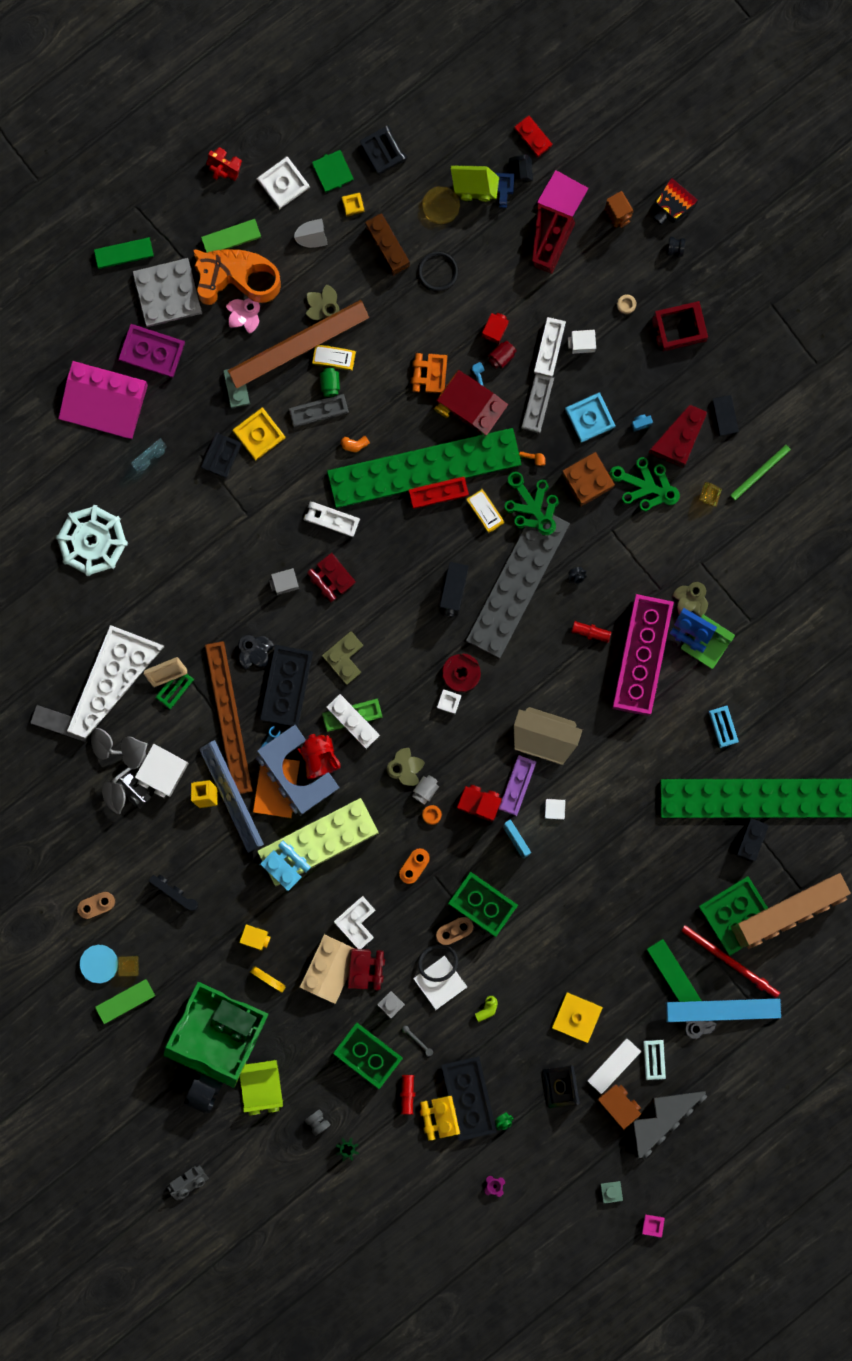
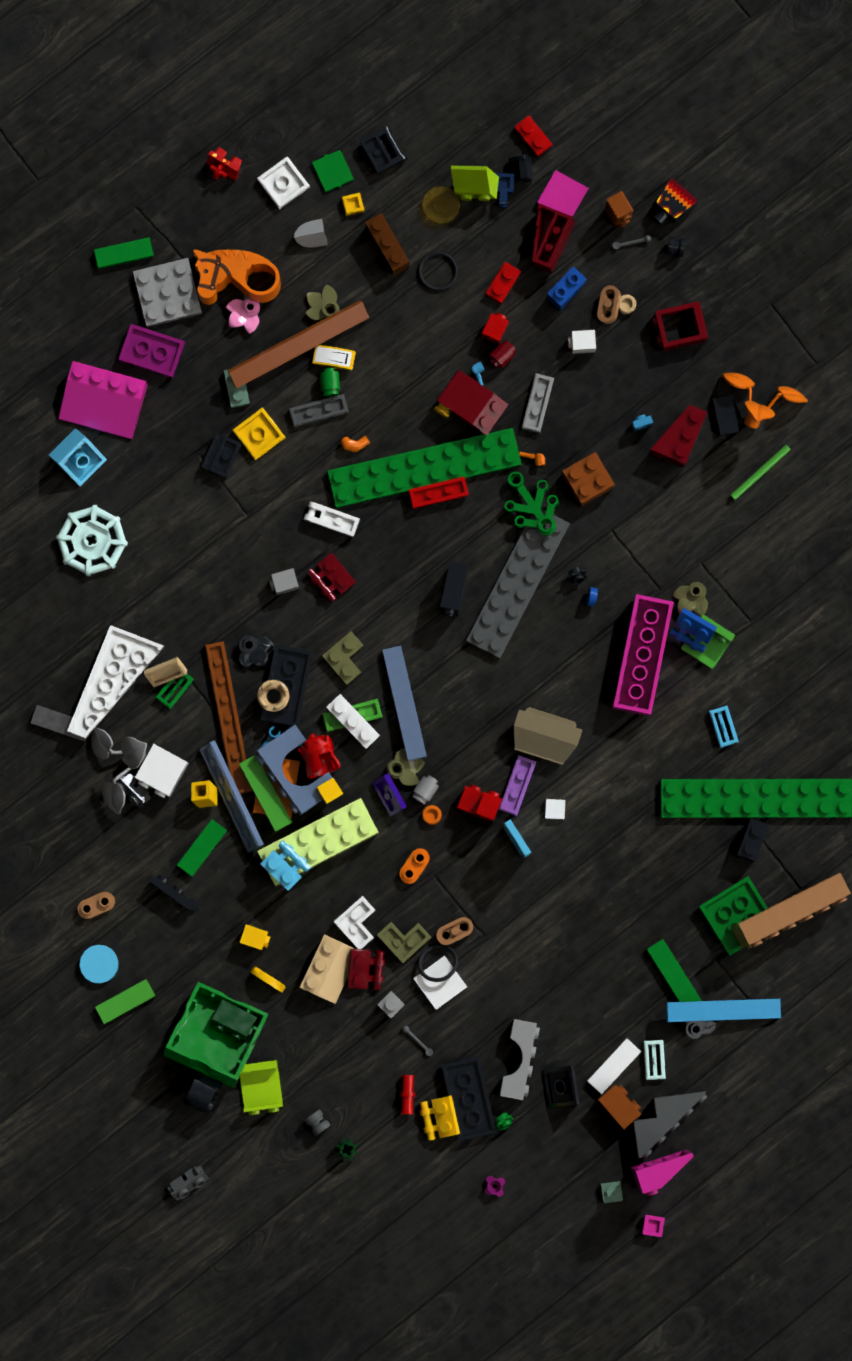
(77, 457): none -> medium azure slope
(129, 966): clear yellow plate -> none
(144, 459): clear light blue plate -> none
(202, 847): none -> green tile
(232, 236): bright green tile -> none
(265, 688): none -> tan piece
(265, 793): none -> bright green tile
(329, 790): none -> yellow tile
(368, 1055): green brick -> none
(389, 795): none -> dark purple plate
(403, 945): none -> olive plate
(404, 703): none -> sand blue tile
(436, 373): orange plate -> none
(449, 701): white plate -> none
(451, 676): dark red plate -> none
(483, 904): green brick -> none
(485, 511): white slope -> none
(489, 1009): lime arm -> none
(503, 282): none -> red plate
(523, 1034): none -> light grey arch
(549, 347): white plate -> none
(566, 288): none -> blue brick
(577, 1017): yellow plate -> none
(590, 417): medium azure tile -> none
(591, 596): none -> blue tile
(591, 631): red pin -> none
(609, 305): none -> medium nougat plate
(616, 245): none -> dark grey hinge
(648, 486): green plant -> none
(656, 1173): none -> dark pink slope
(710, 494): clear yellow plate -> none
(756, 411): none -> orange plant
(761, 983): red bar -> none

